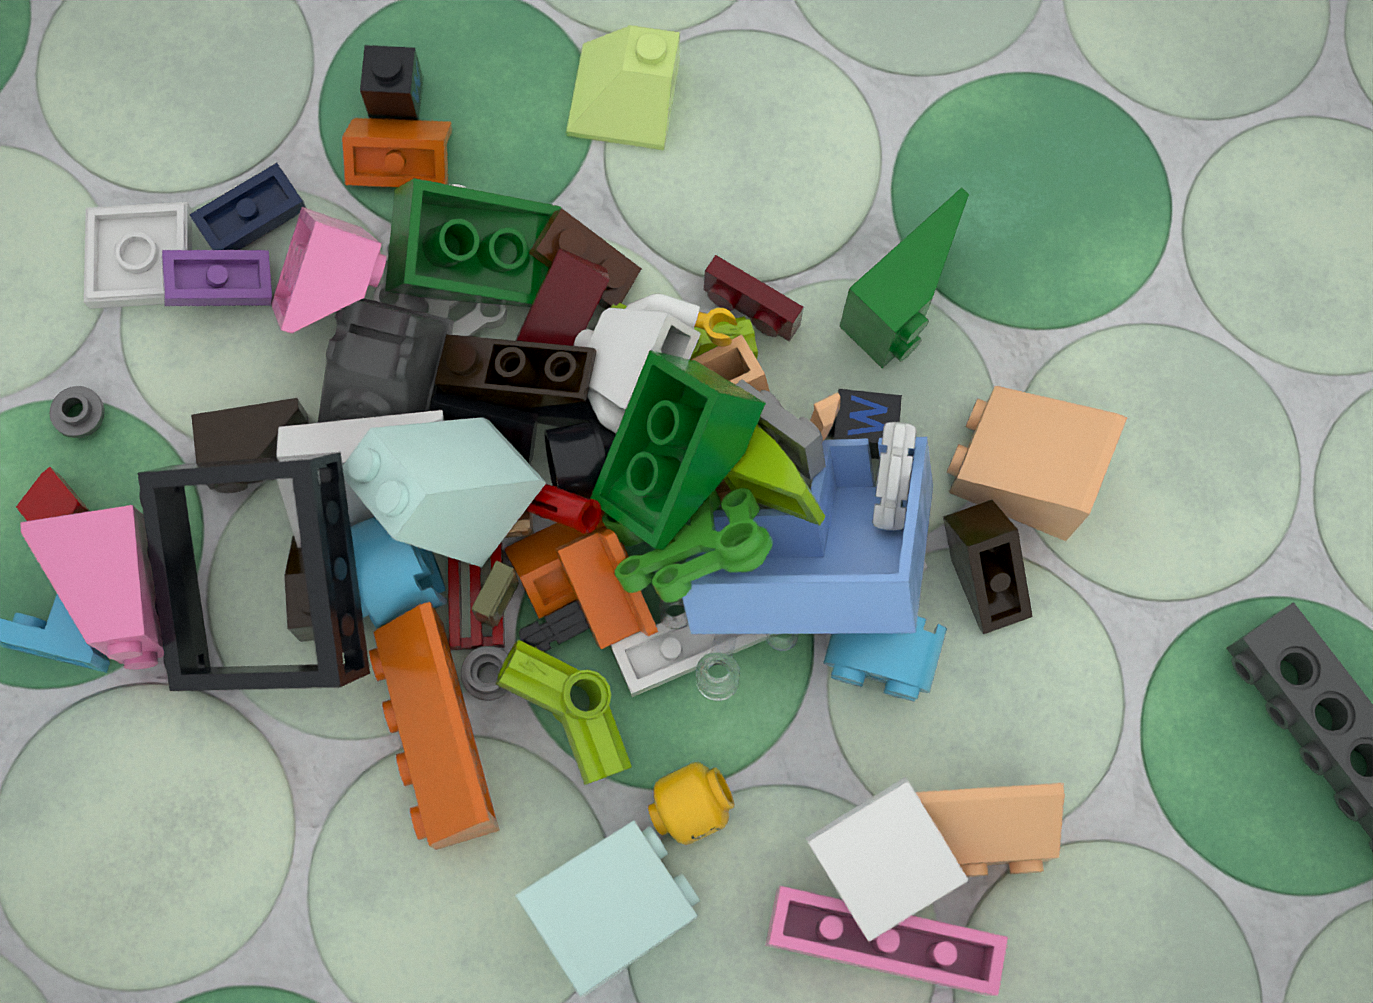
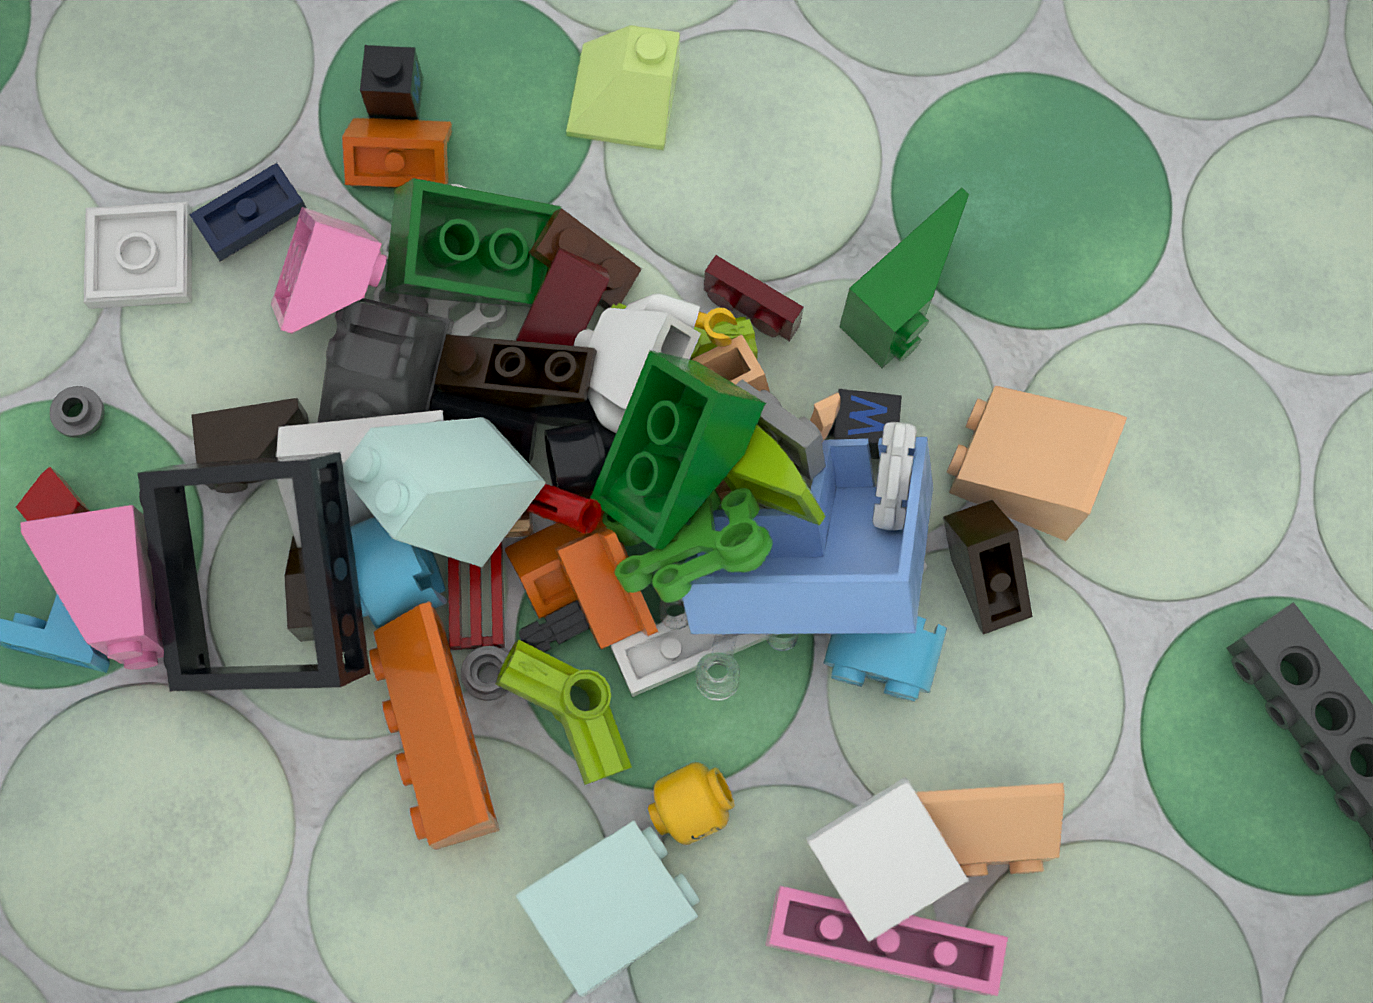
(216, 278): medium lavender plate -> none
(495, 594): olive tile -> none

